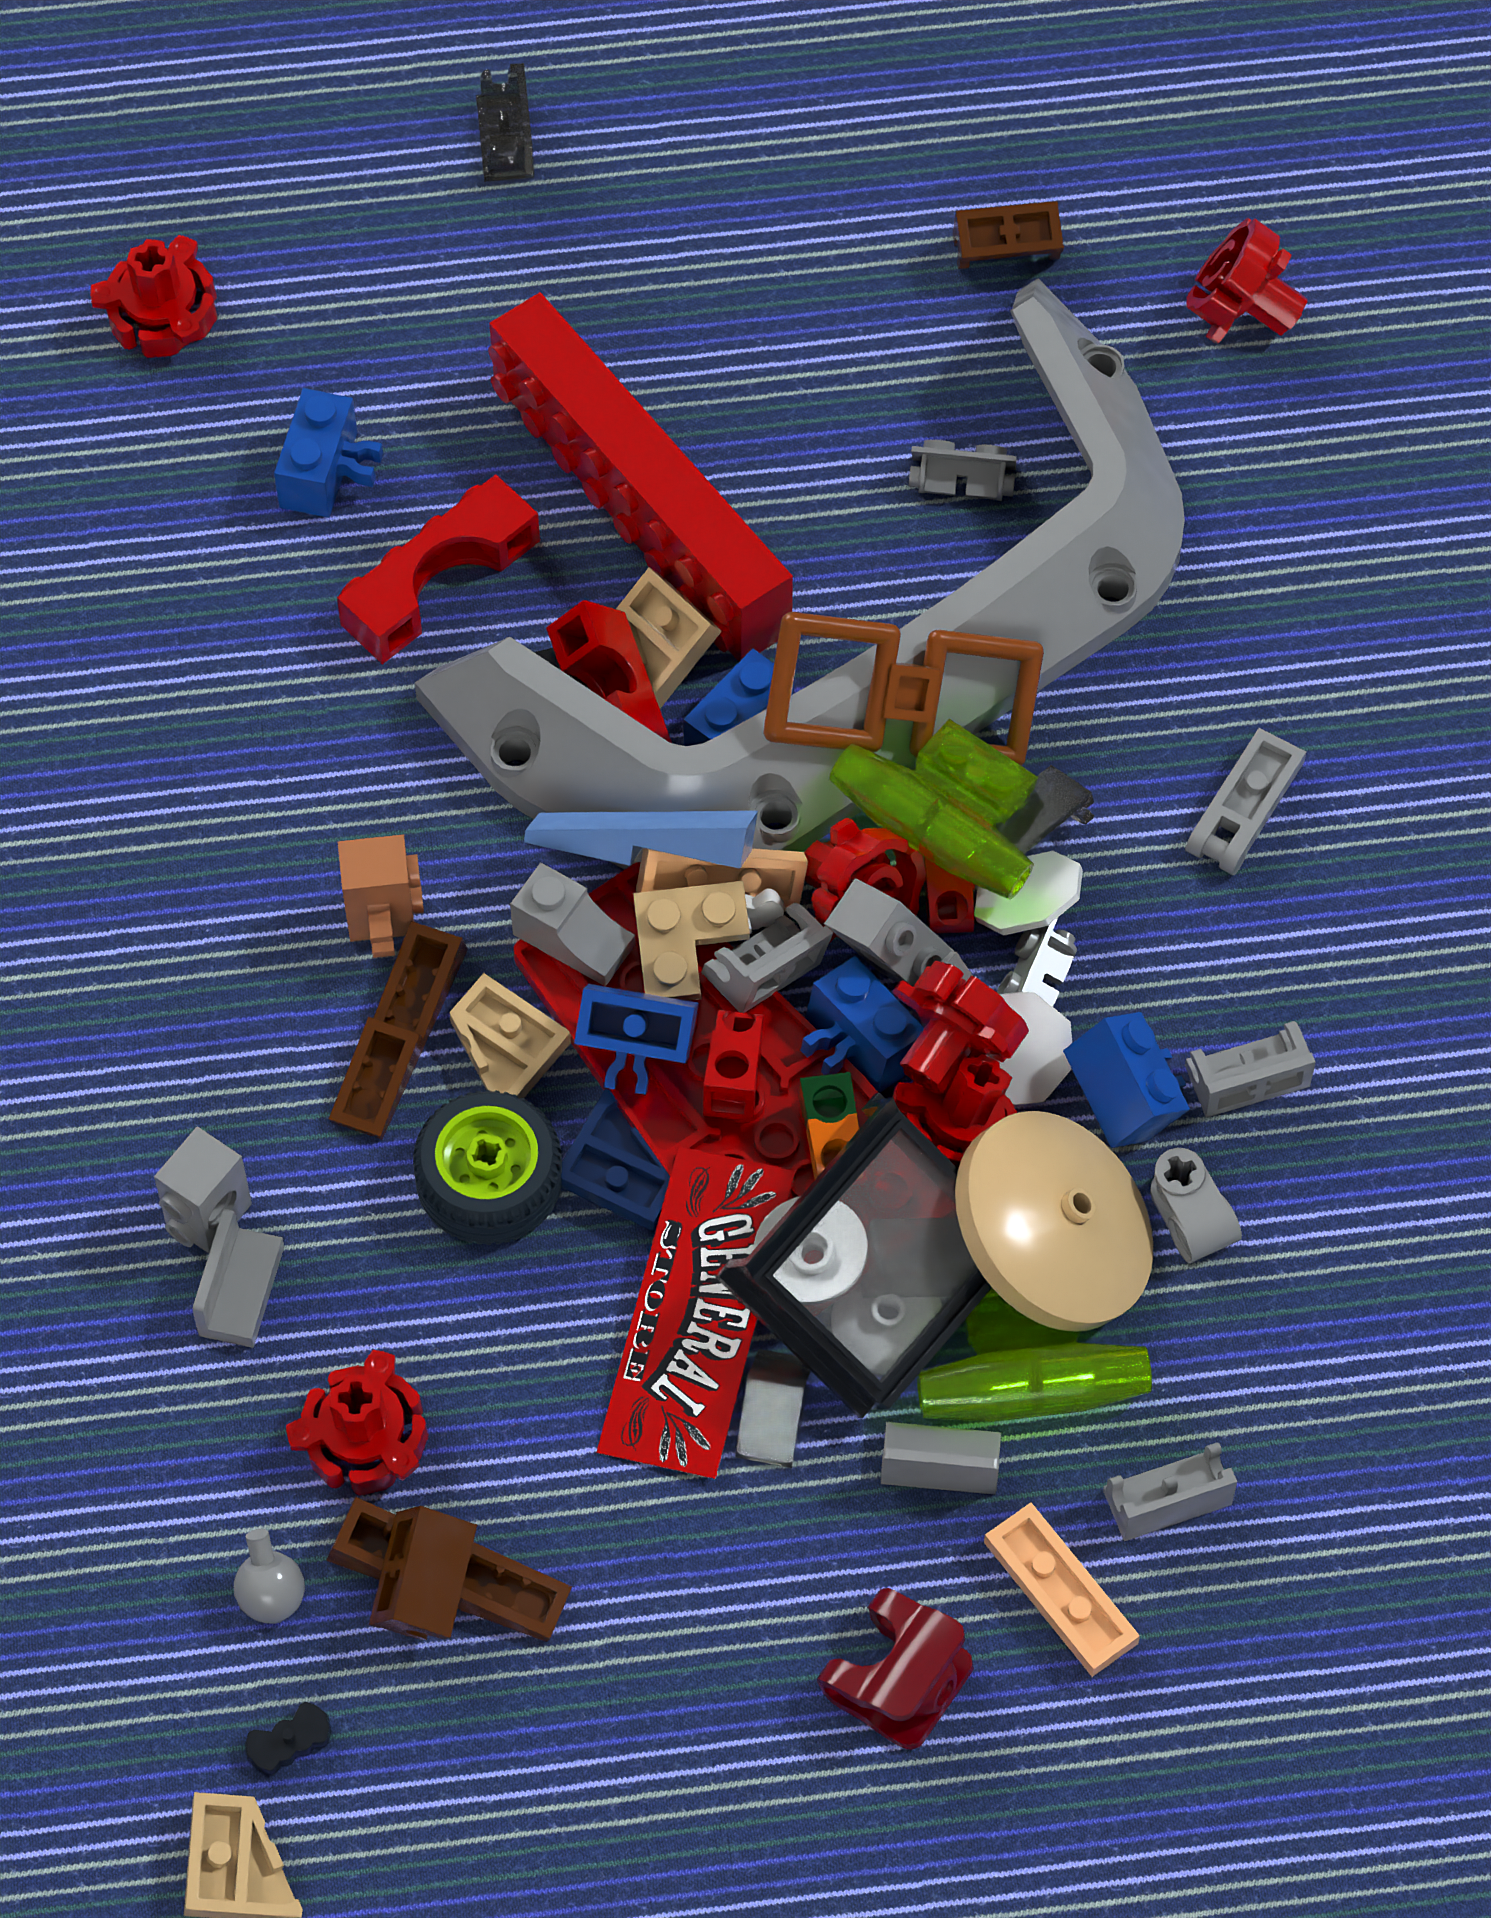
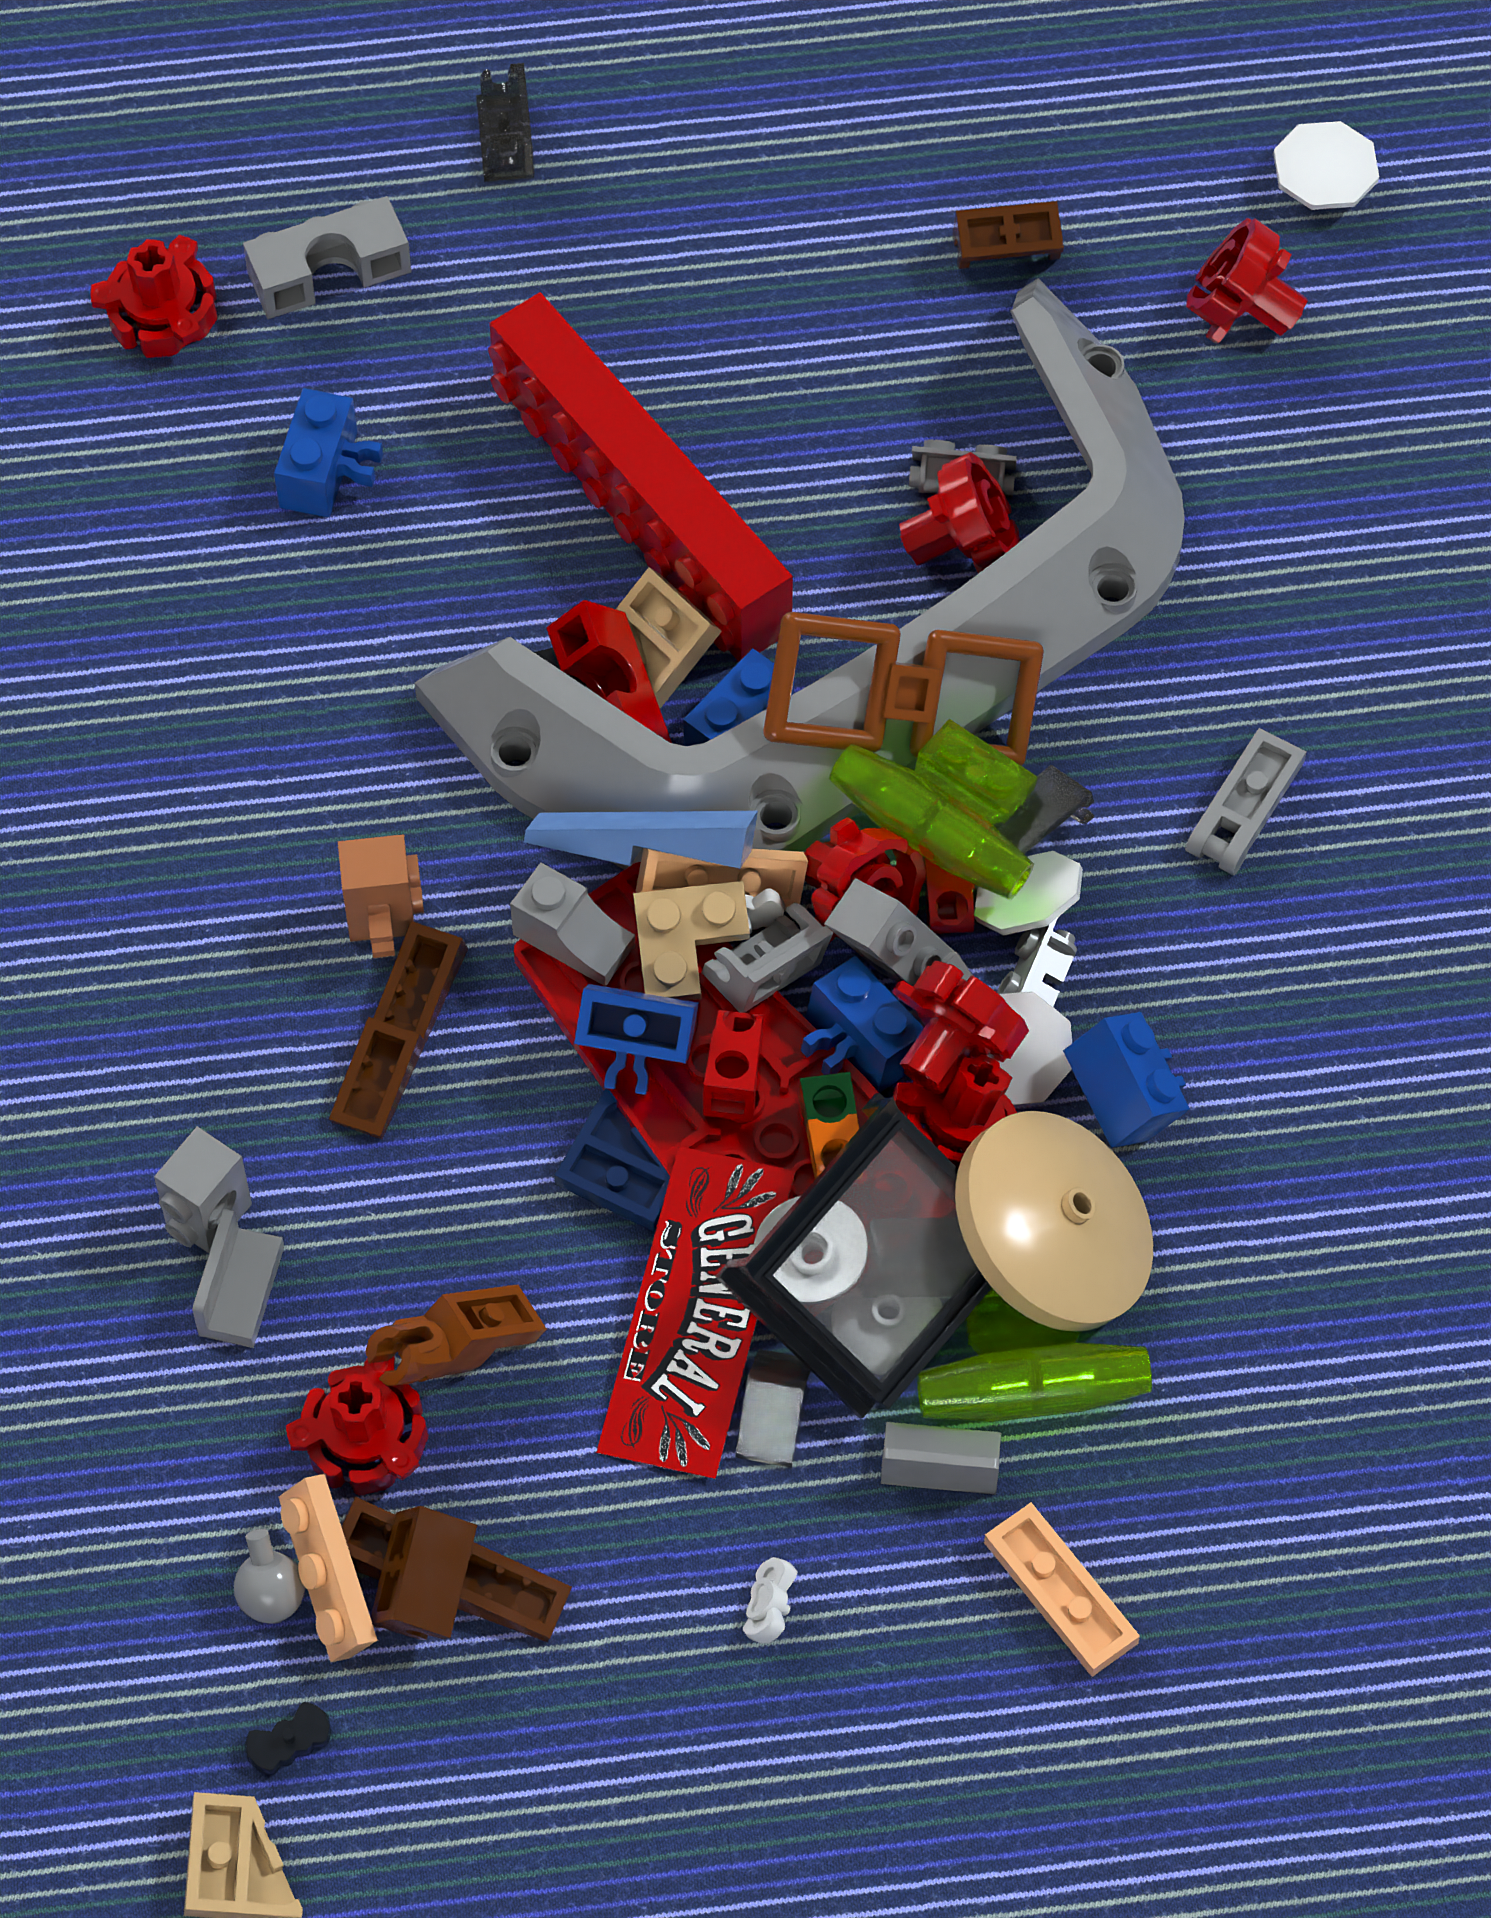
(327, 1568): none -> light nougat plate
(361, 237): none -> light grey arch
(455, 1334): none -> dark orange plate
(484, 529): red arch -> none
(488, 1167): wheel -> none
(506, 1037): tan wing -> none
(769, 1600): none -> white piece
(914, 1683): dark red piece -> none
(964, 515): none -> red piece
(1170, 1493): light grey hinge -> none
(1195, 1213): light grey piece -> none
(1251, 1071): light grey hinge -> none
(1326, 165): none -> white piece

